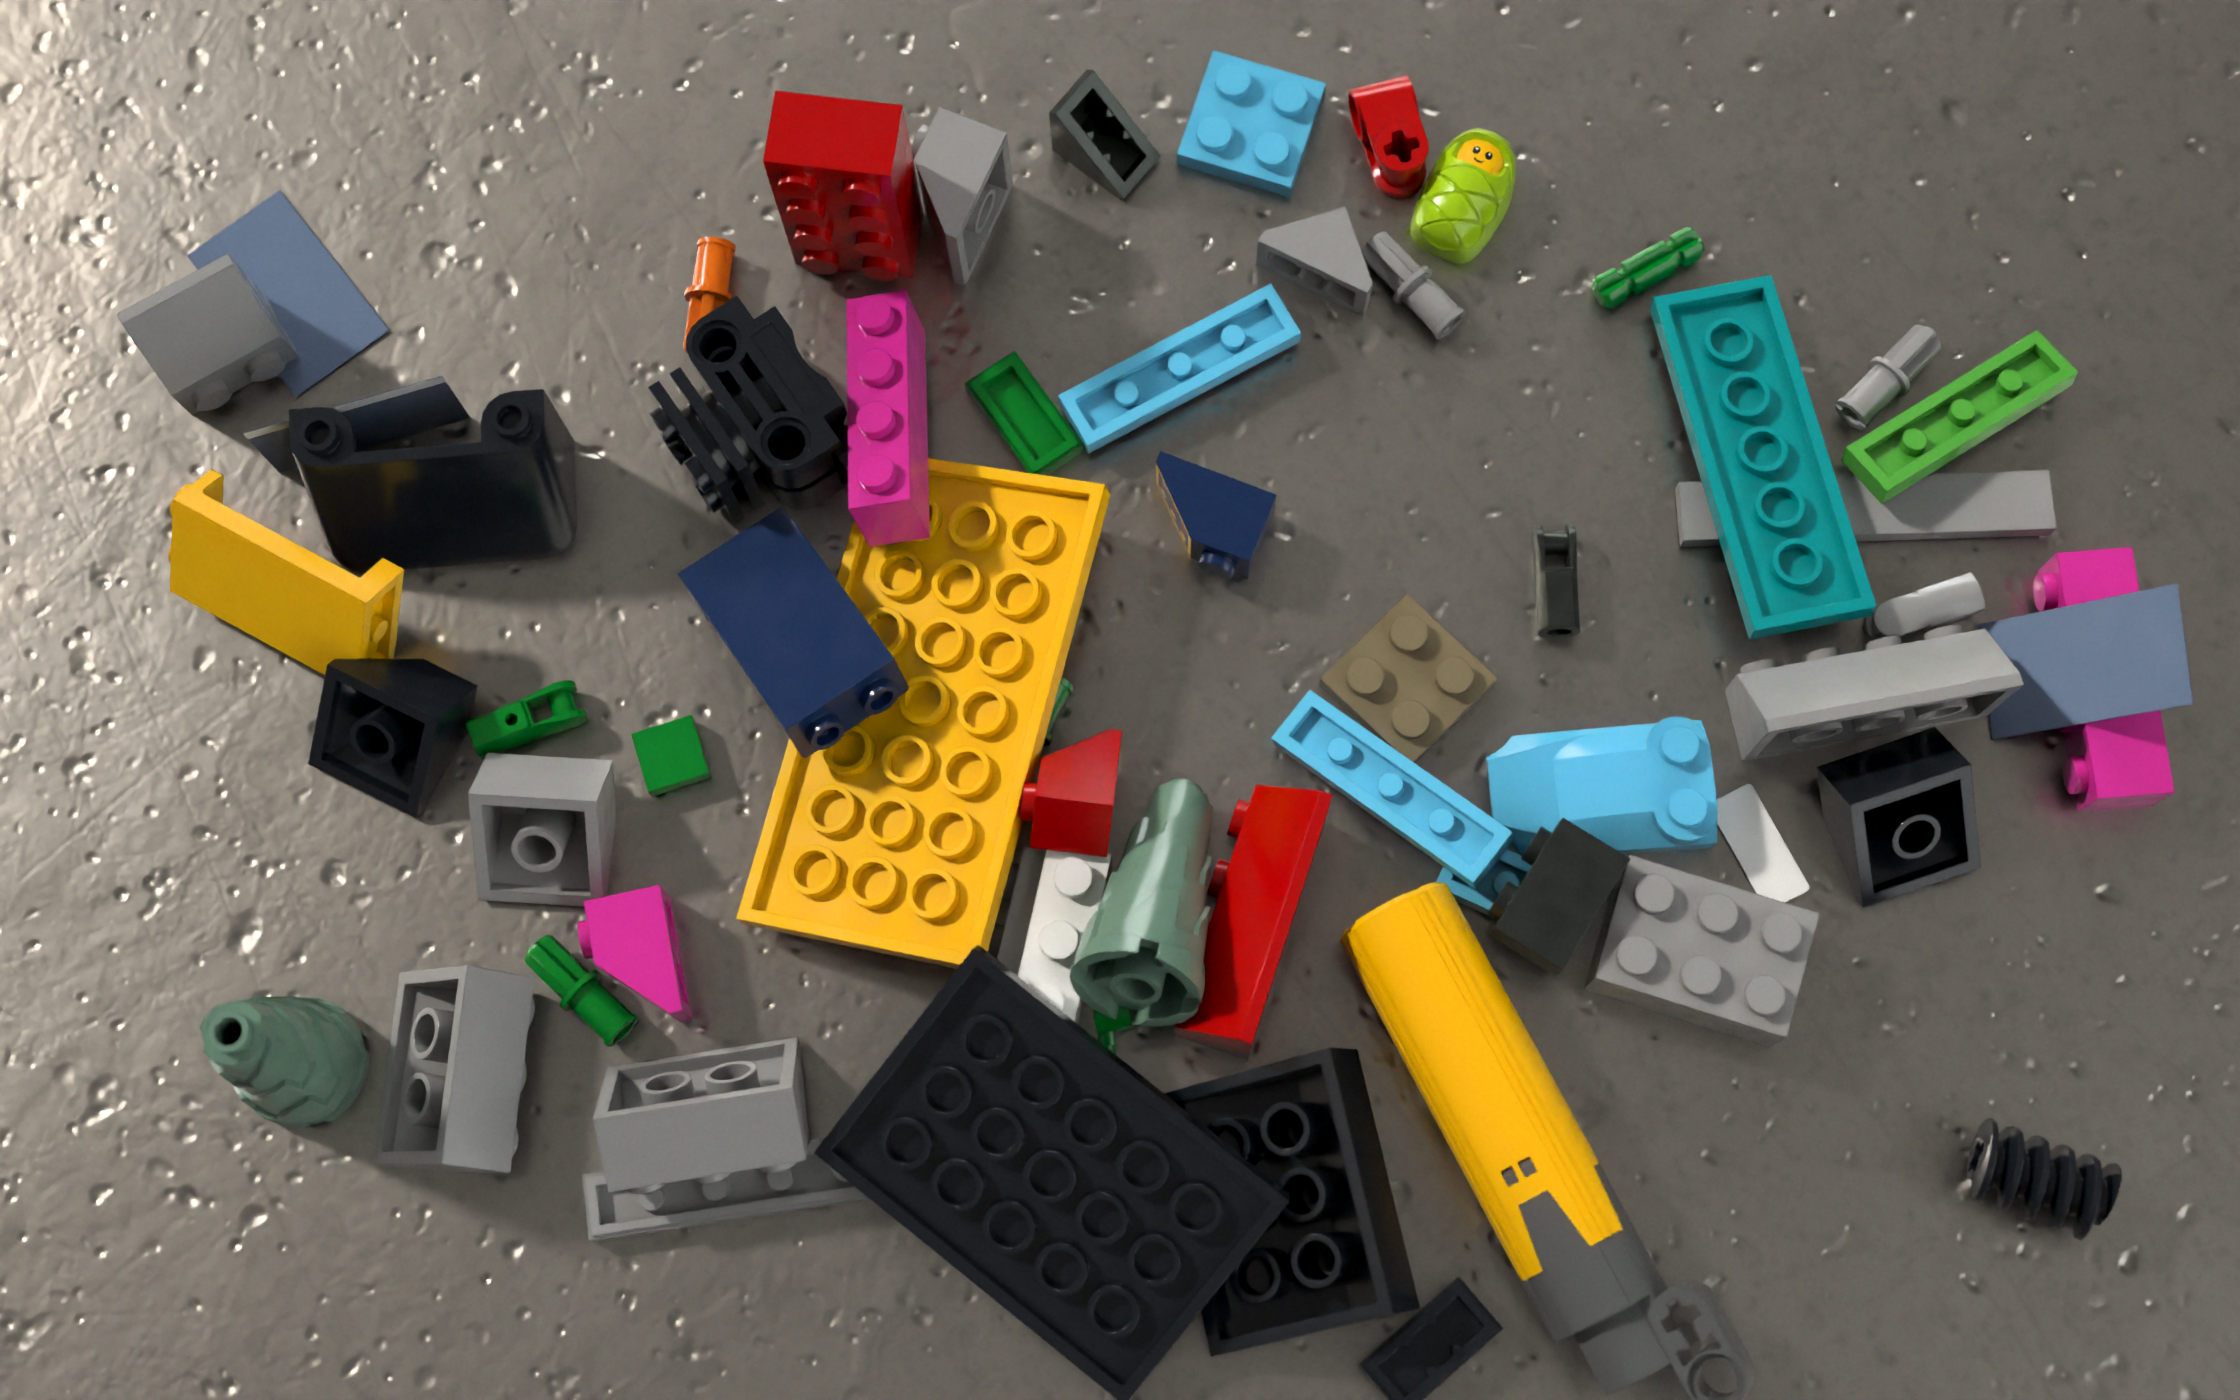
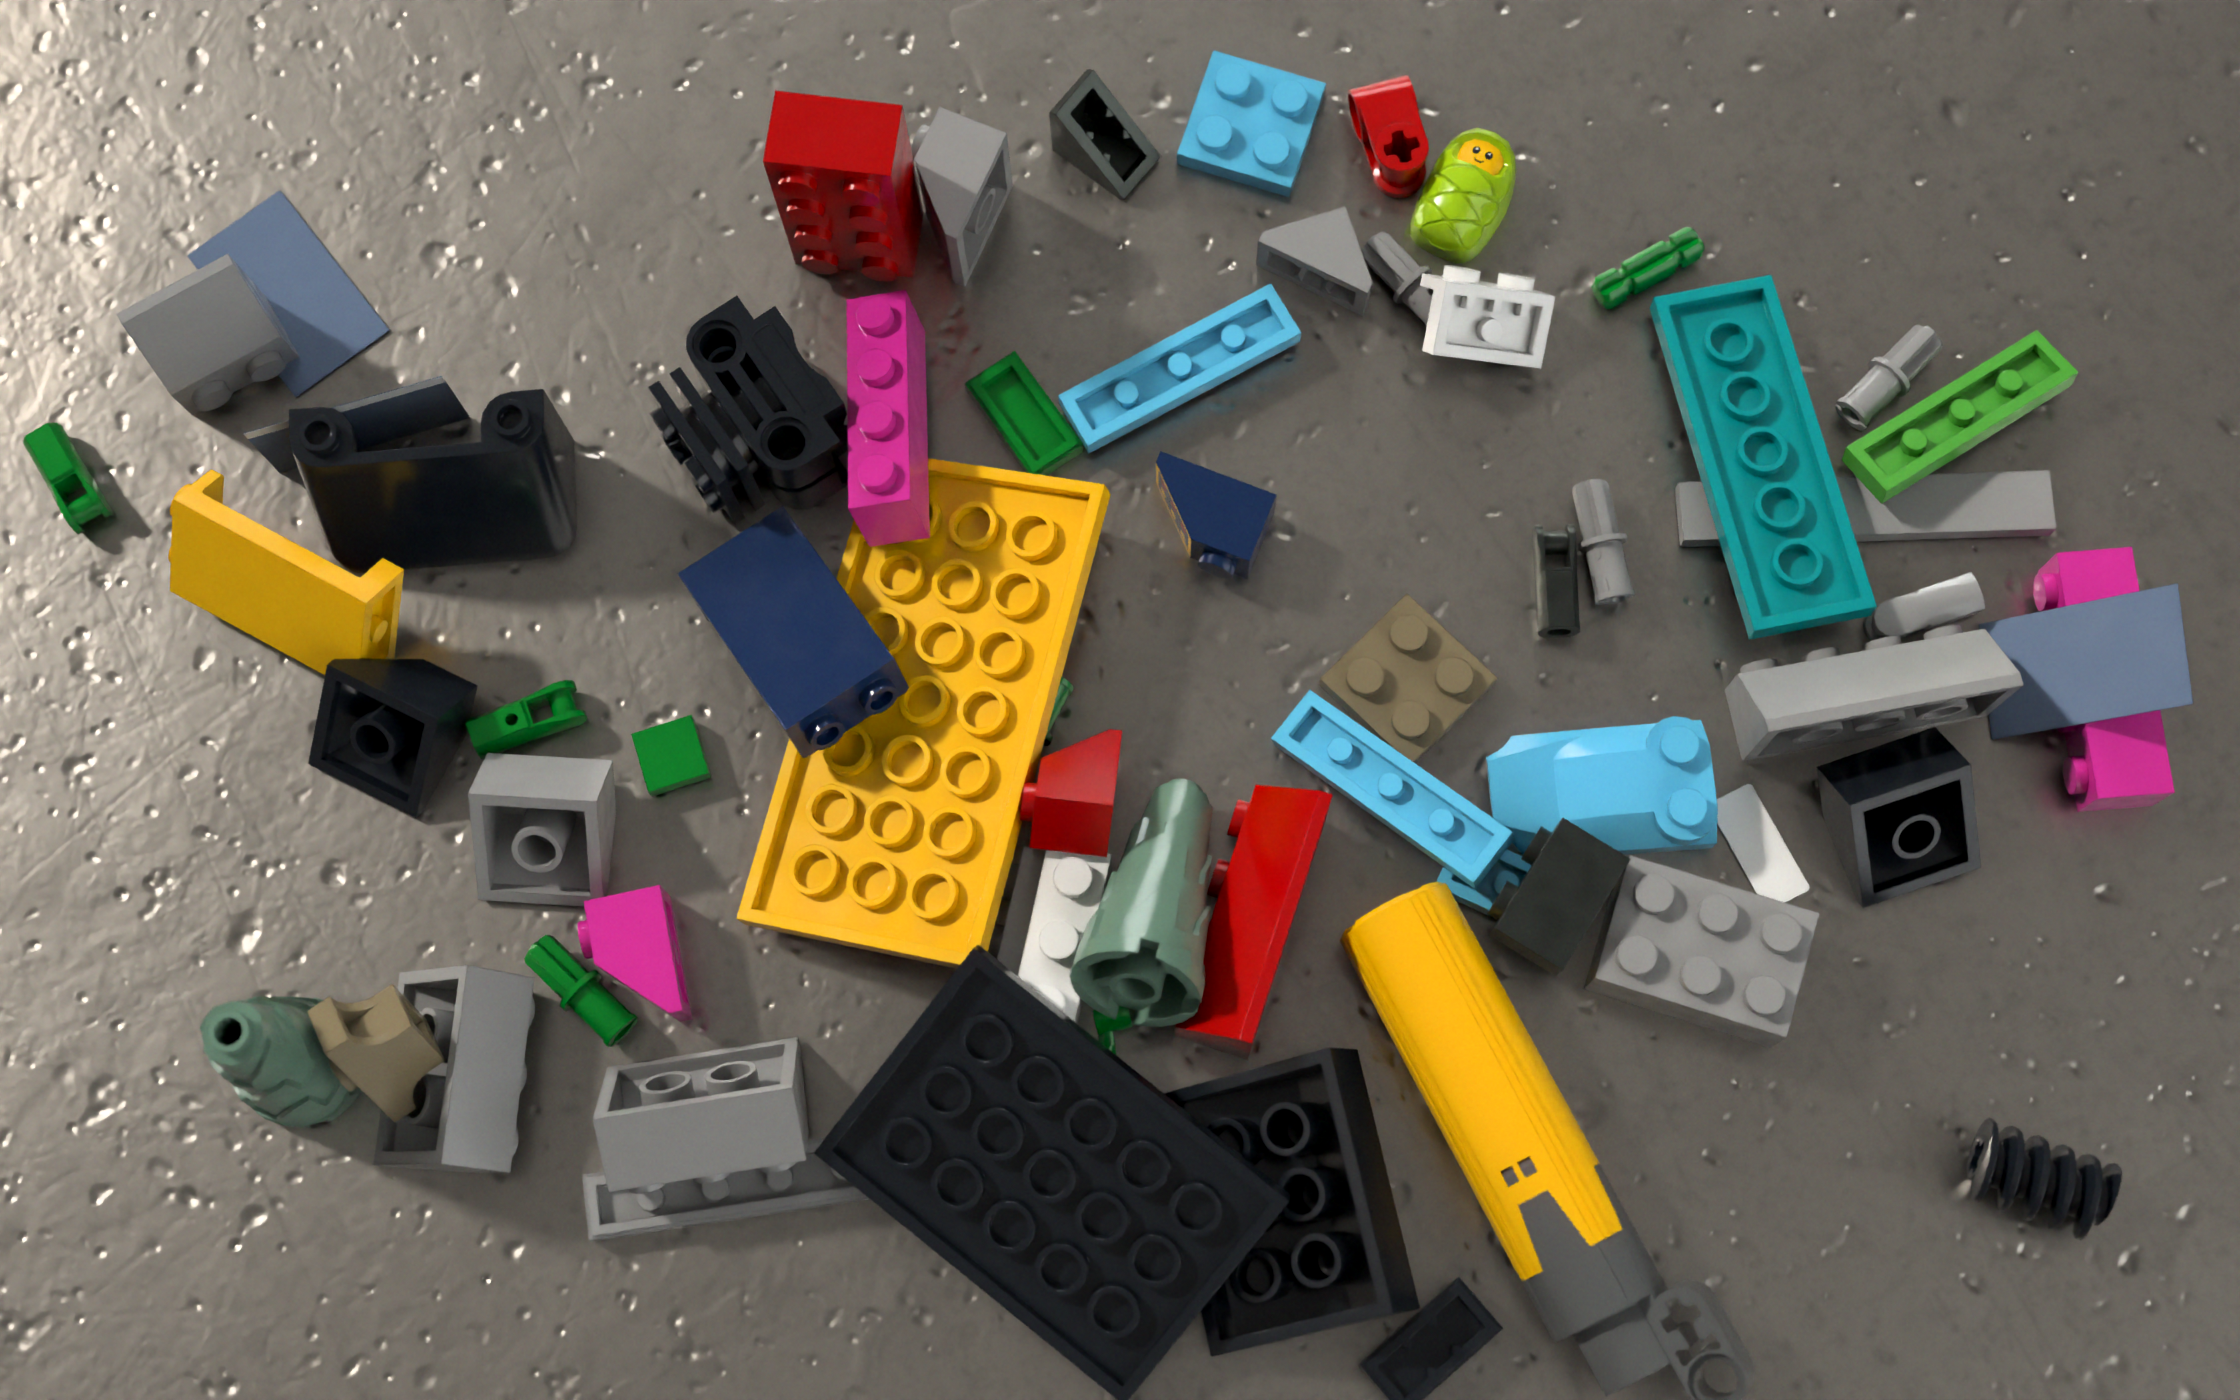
(65, 474): none -> green bar
(378, 1047): none -> dark tan brick
(709, 280): orange axle -> none
(1486, 319): none -> white bracket
(1602, 542): none -> light grey axle

